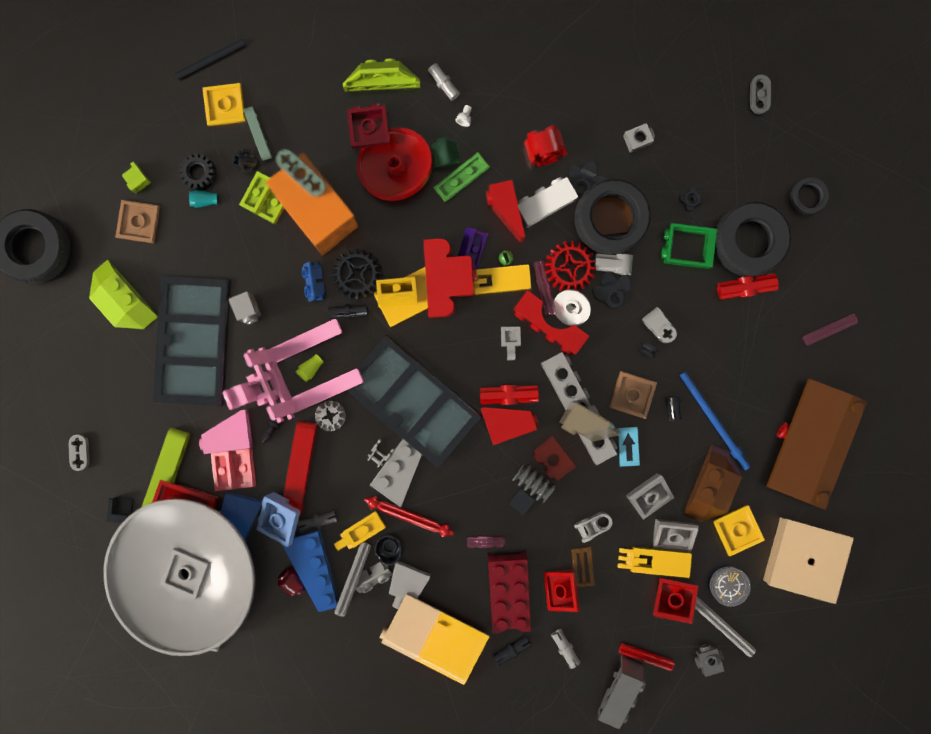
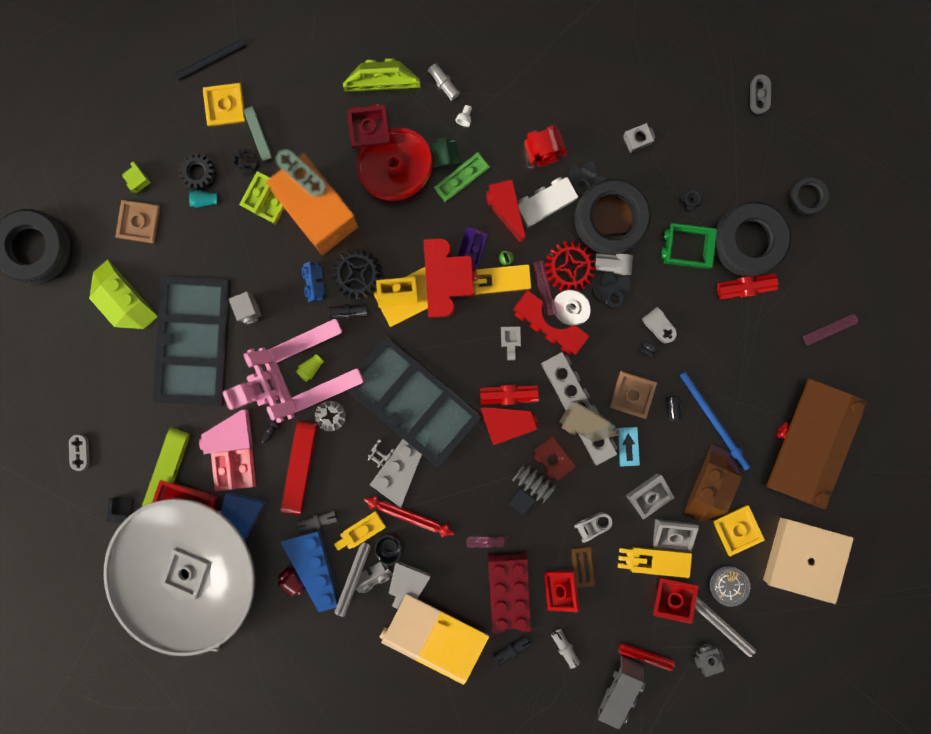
(278, 519): medium blue plate -> none

